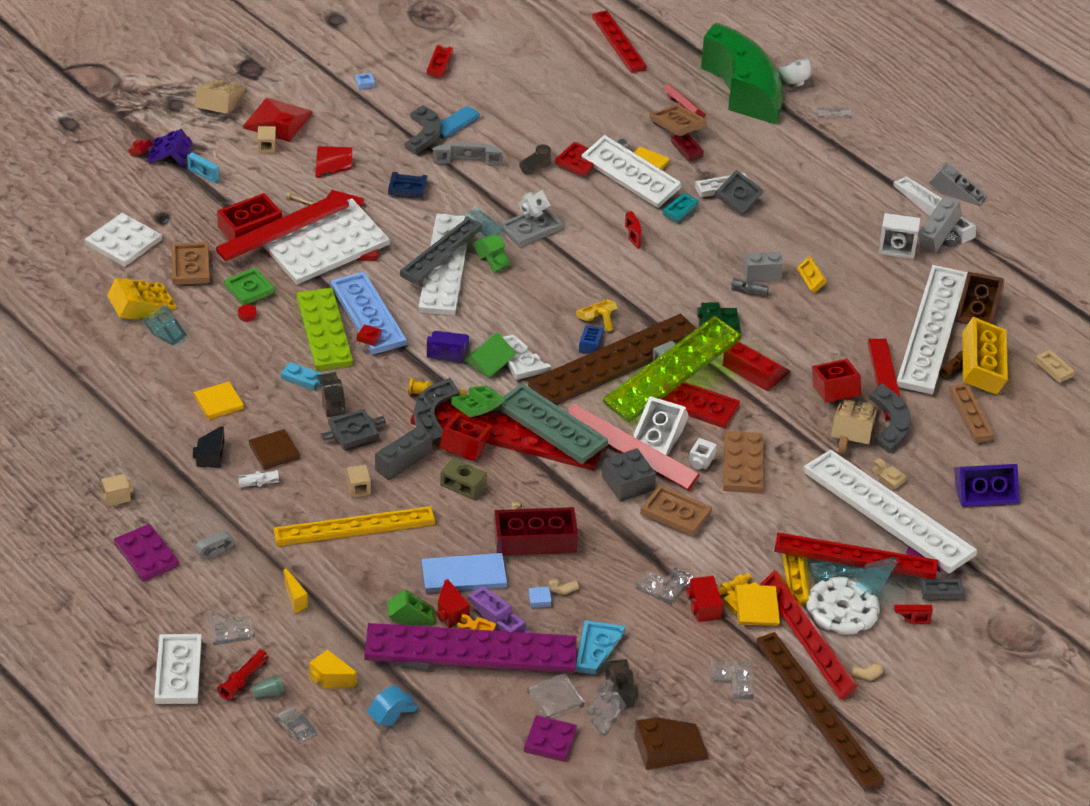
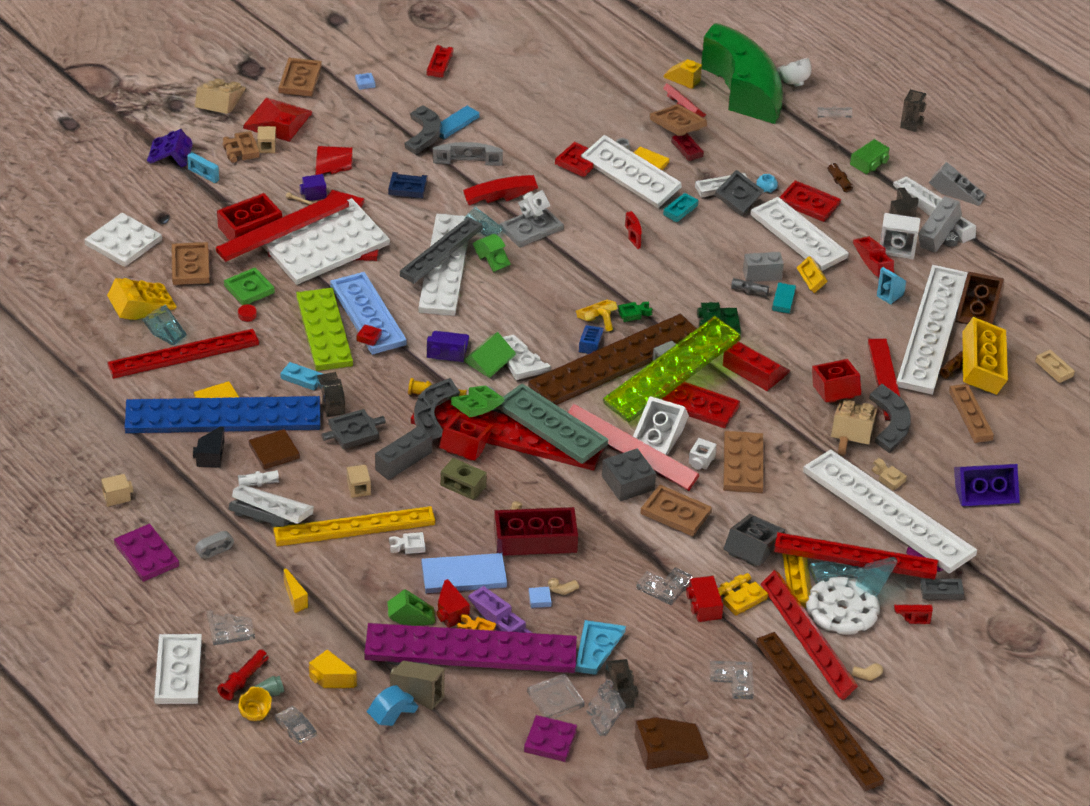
(140, 146): red plate -> none
(183, 353): none -> red tile
(230, 413): none -> blue plate
(244, 509): none -> dark grey plate
(246, 146): none -> medium nougat plate
(255, 704): none -> yellow hair
(275, 504): none -> white wing
(300, 77): none -> medium nougat plate
(313, 187): none -> dark purple brick
(410, 543): none -> white plate
(421, 681): none -> dark tan slope
(504, 187): none -> red slope
(540, 158): clear smoke piece -> none
(619, 41): red tile -> none
(633, 312): none -> green plate
(685, 73): none -> yellow slope
(752, 539): none -> dark grey slope
(757, 605): yellow tile -> none
(767, 182): none -> medium azure plate
(784, 297): none -> teal tile
(799, 233): none -> white plate
(810, 201): none -> red tile
(840, 177): none -> reddish brown pin
(870, 156): none -> bright green brick
(873, 255): none -> red slope
(890, 286): none -> medium azure slope
(904, 204): none -> clear smoke brick
(913, 110): none -> clear smoke brick

